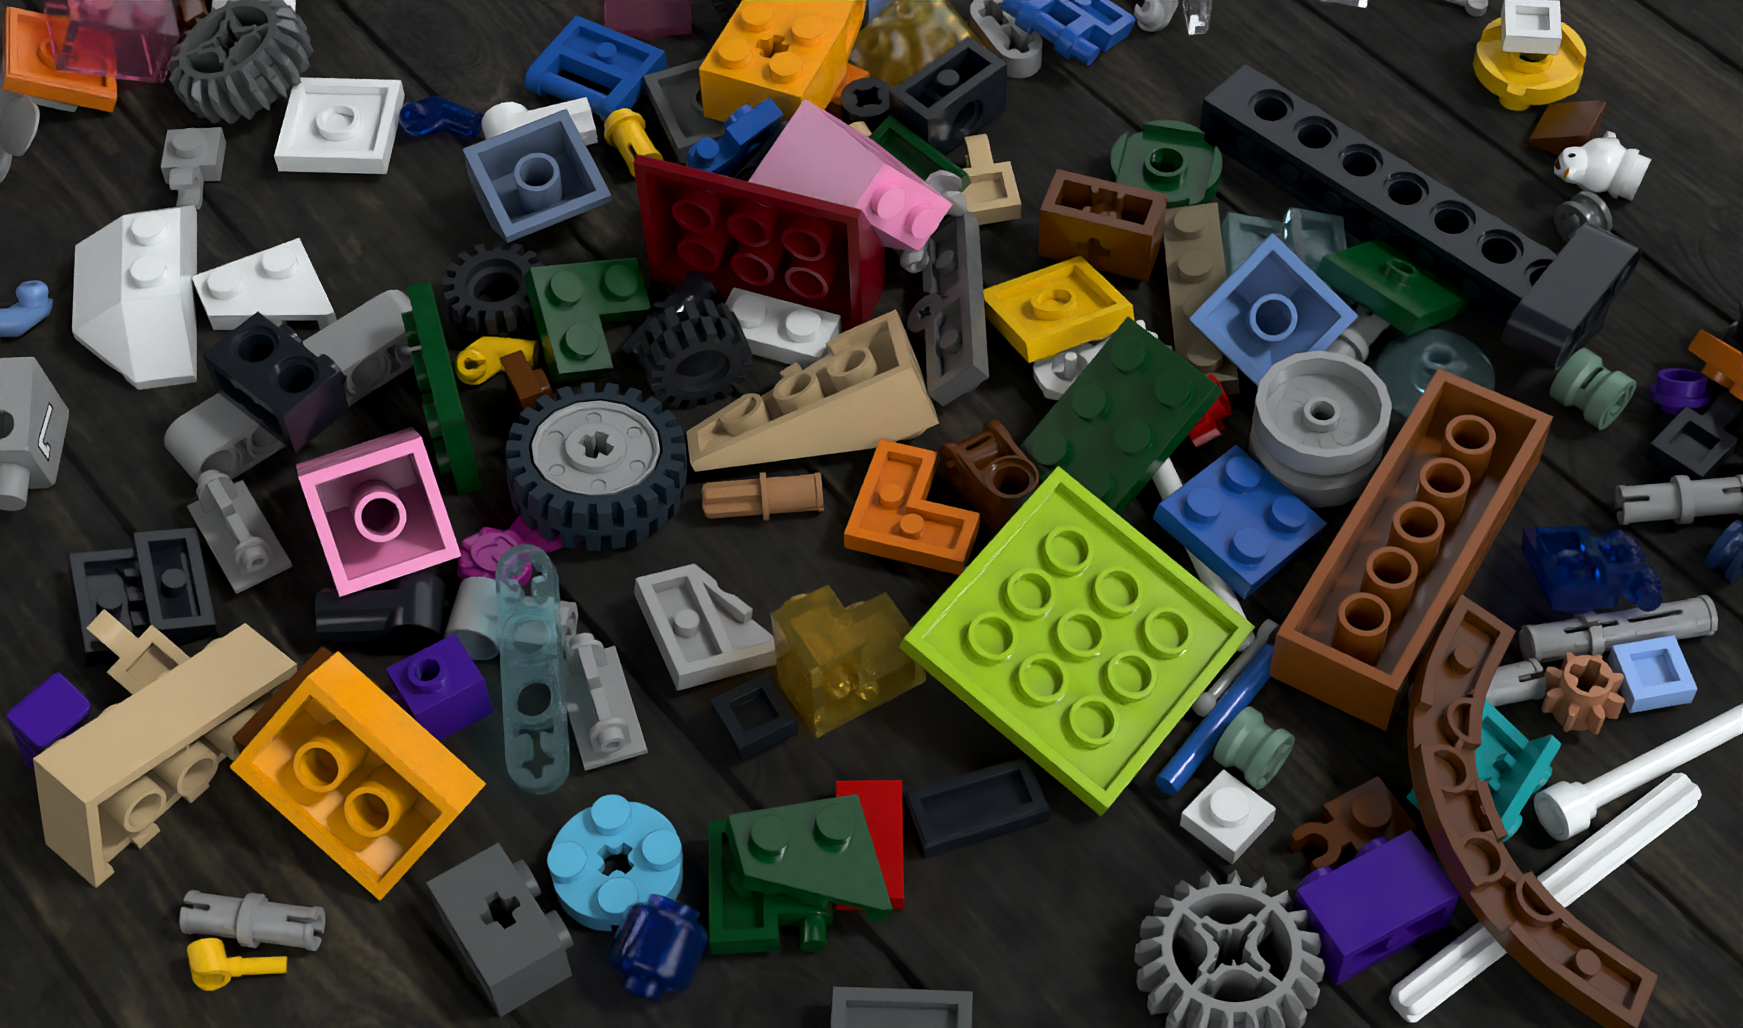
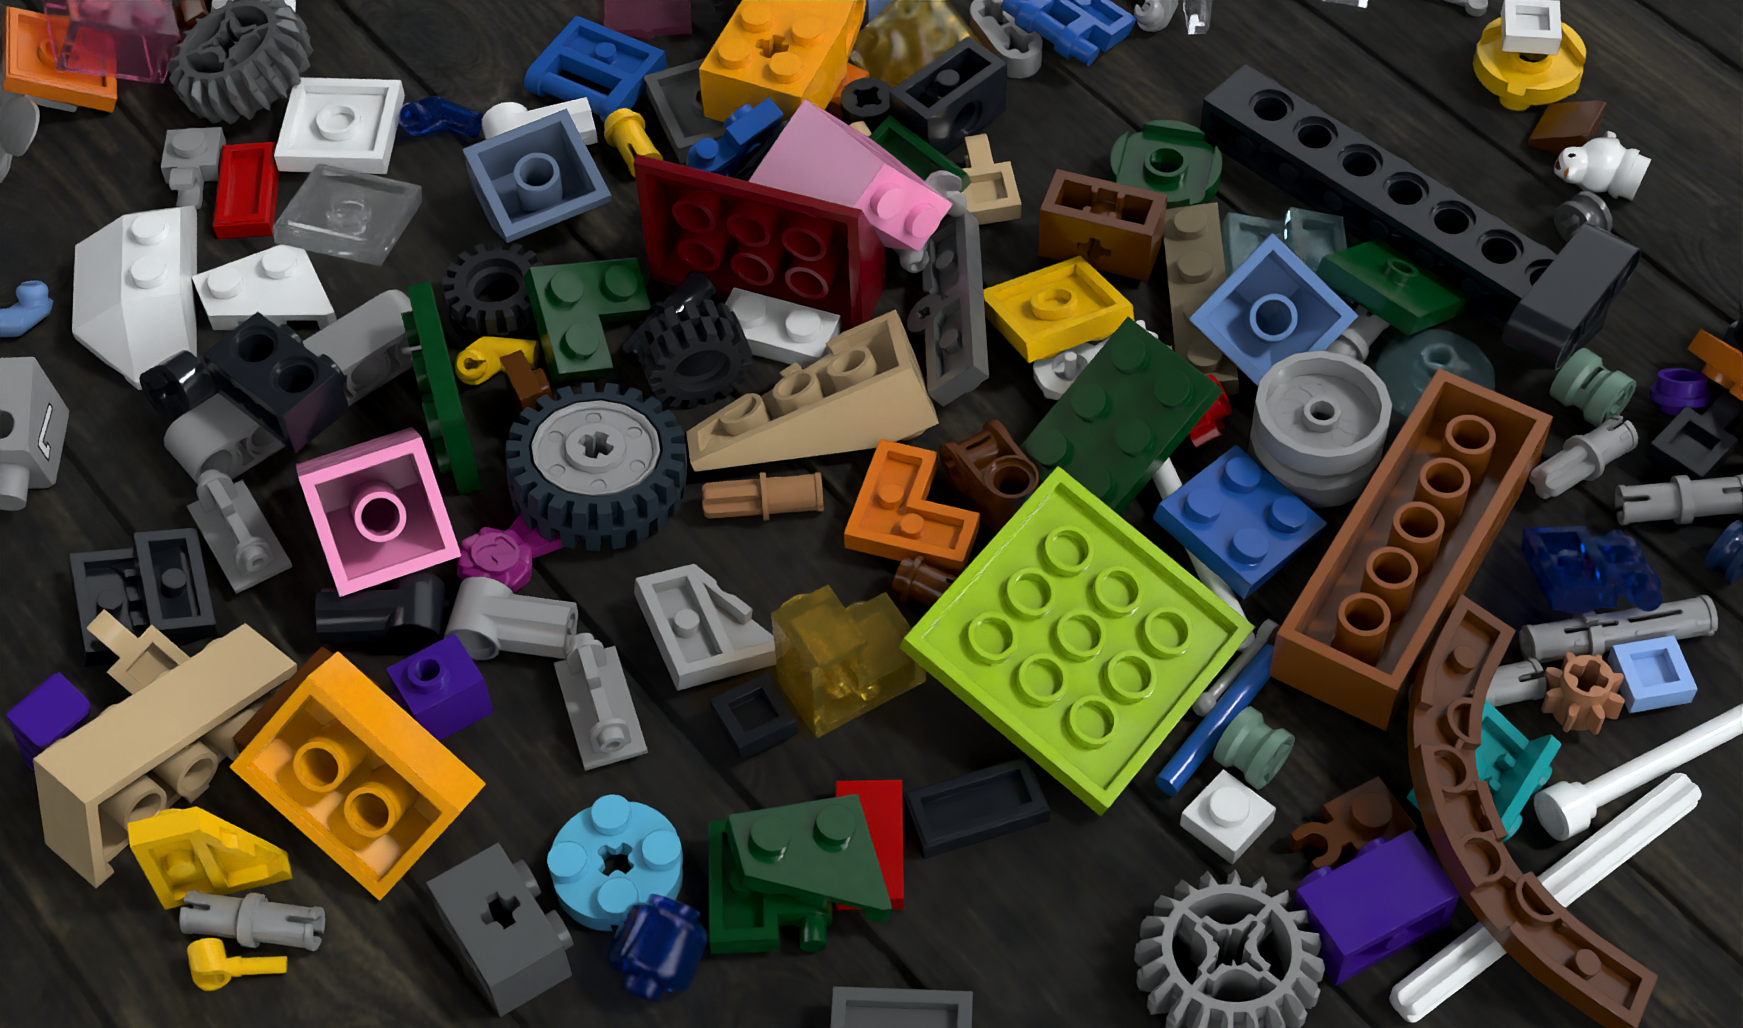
(176, 384): none -> black beam
(203, 854): none -> yellow wing
(246, 191): none -> red tile
(348, 214): none -> clear plate
(523, 669): clear light blue beam -> none
(920, 582): none -> reddish brown pin
(1584, 457): none -> light grey axle

